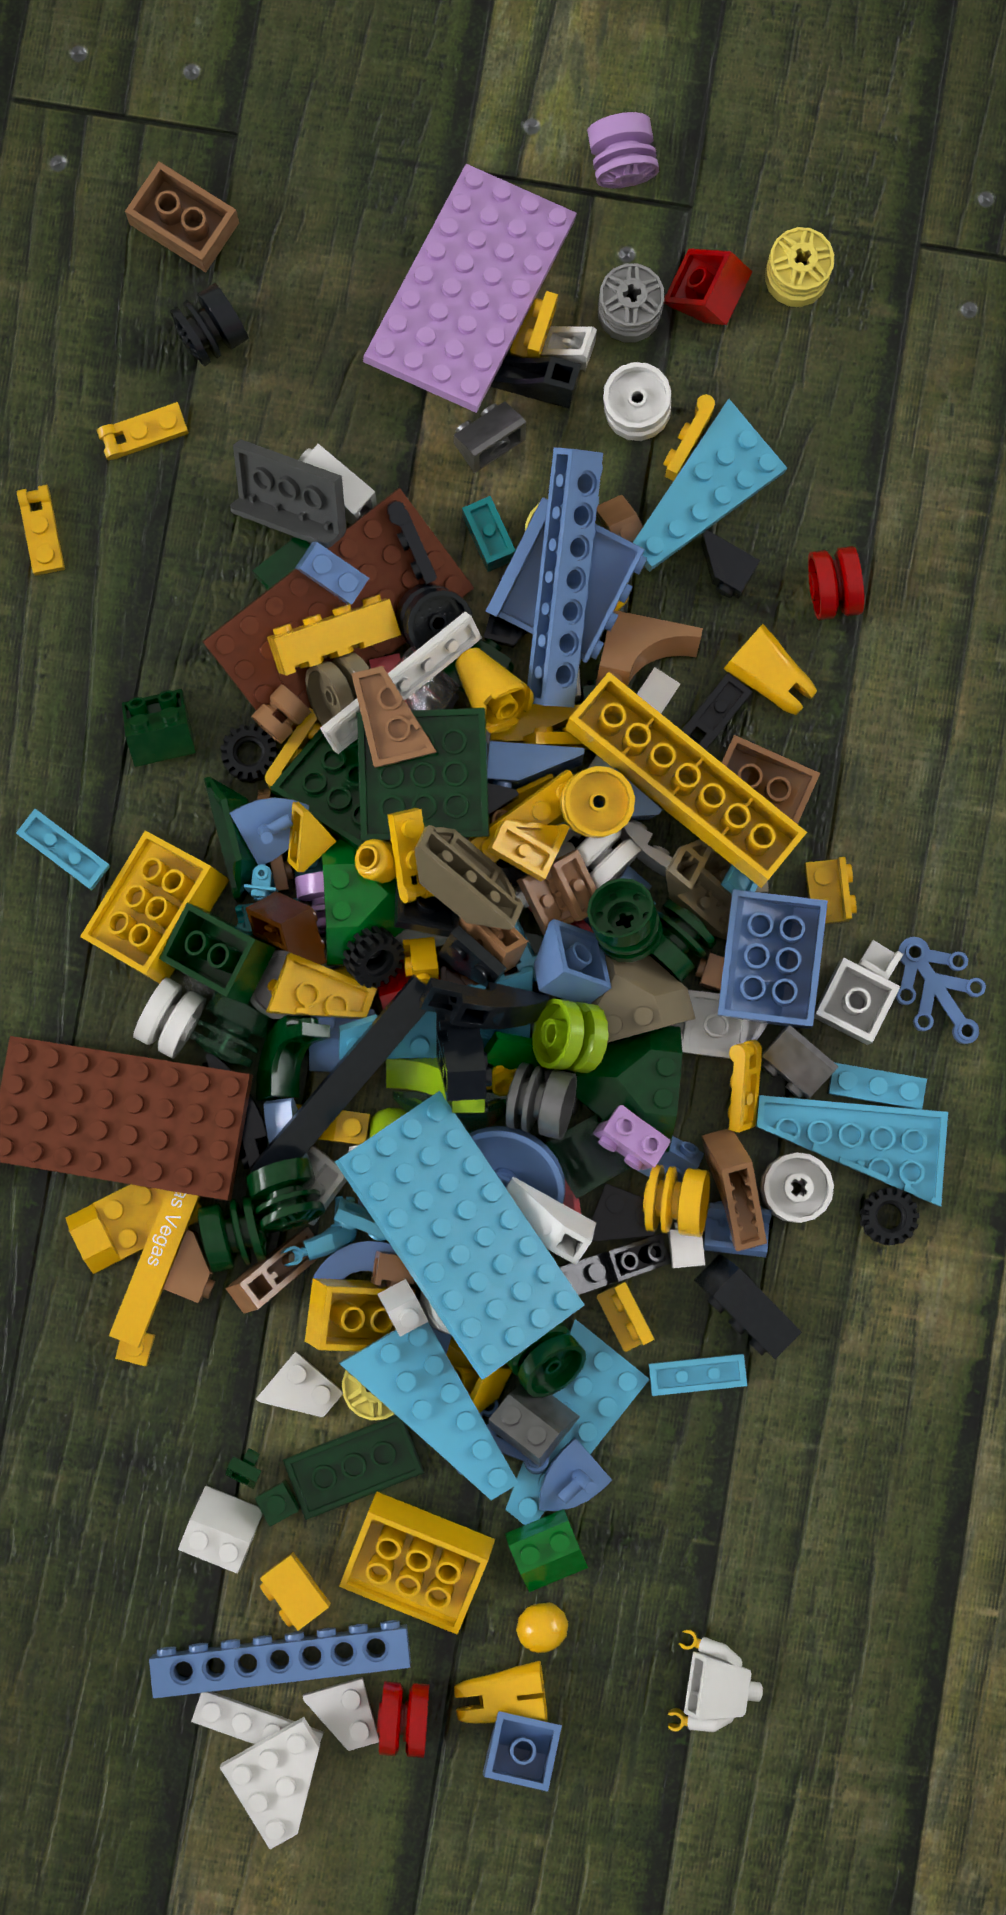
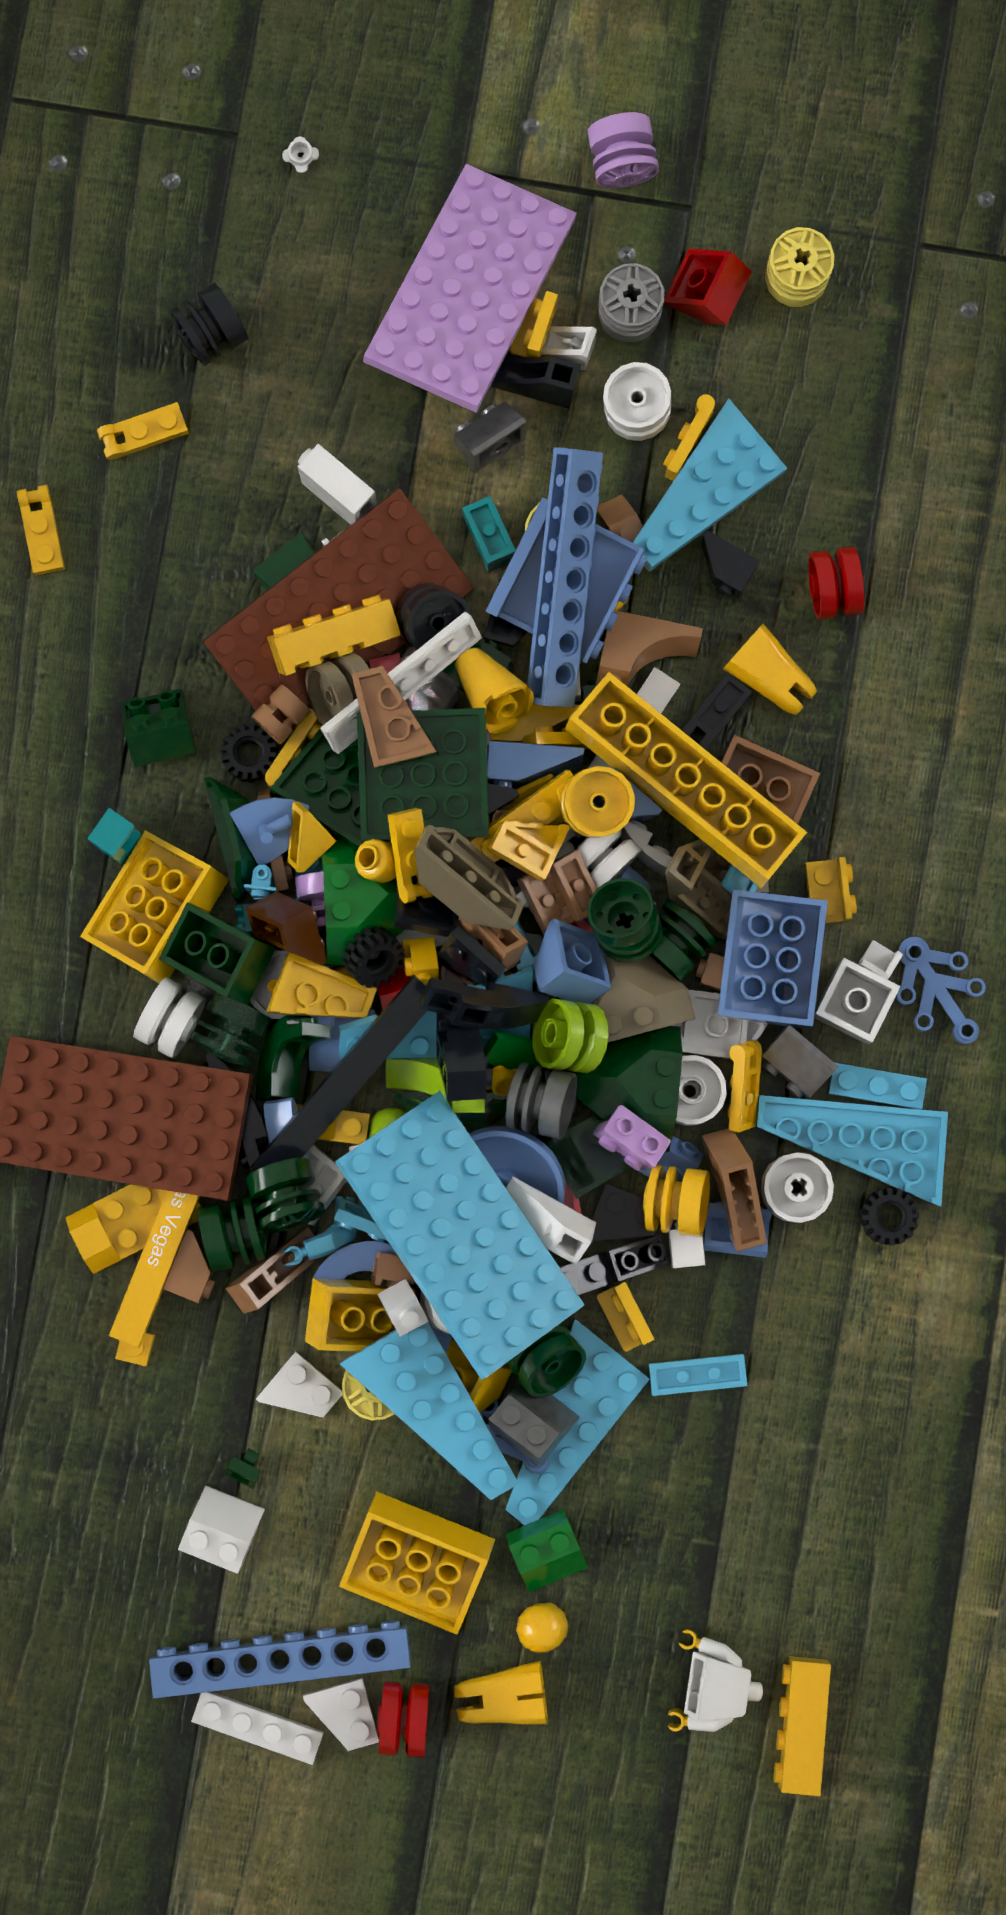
(63, 849): medium azure plate -> none
(114, 836): none -> teal panel
(182, 216): medium nougat brick -> none
(275, 1780): white plate -> none
(277, 1503): dark green brick -> none
(288, 495): dark grey bracket -> none
(294, 1592): yellow brick -> none
(298, 146): none -> white plate
(332, 573): medium blue brick -> none
(353, 1466): dark green tile -> none
(410, 540): black hinge -> none
(522, 1751): medium blue slope -> none
(571, 1479): medium blue shield -> none
(709, 1089): none -> white wheel
(747, 1306): black wedge -> none
(803, 1726): none -> yellow brick

